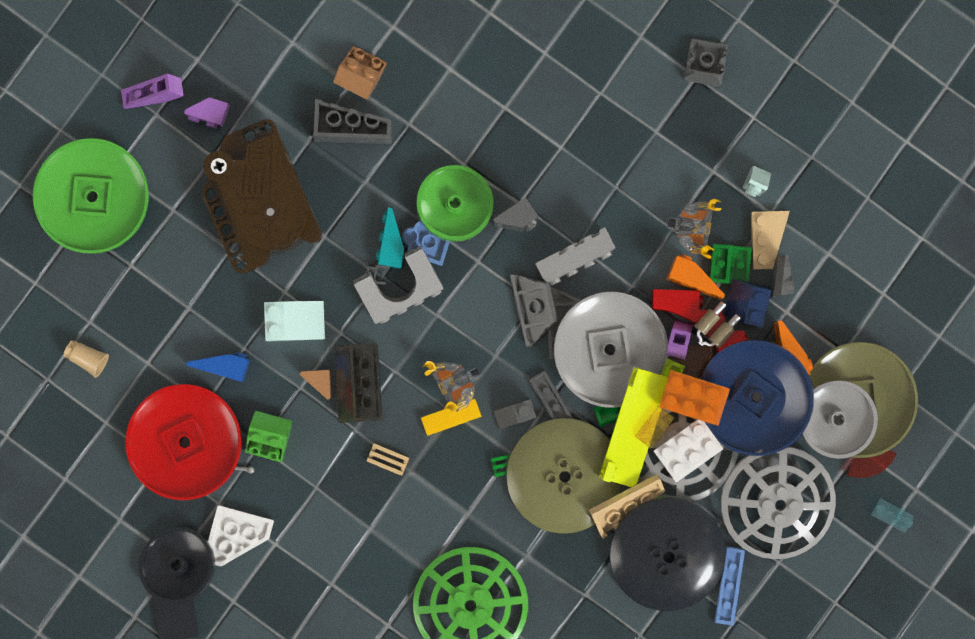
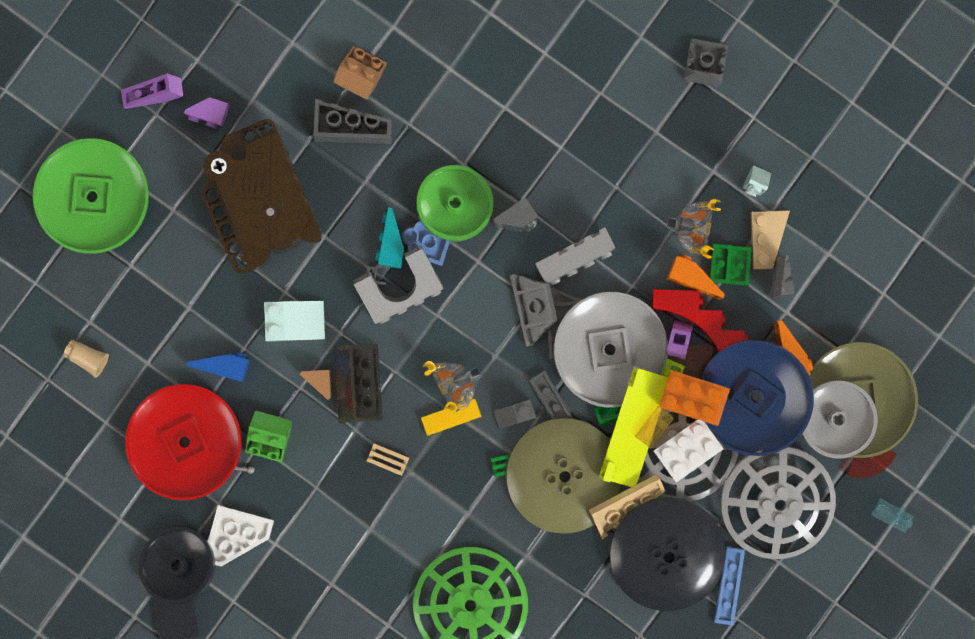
(723, 332): dark tan piece -> none
(748, 302): dark blue slope -> none

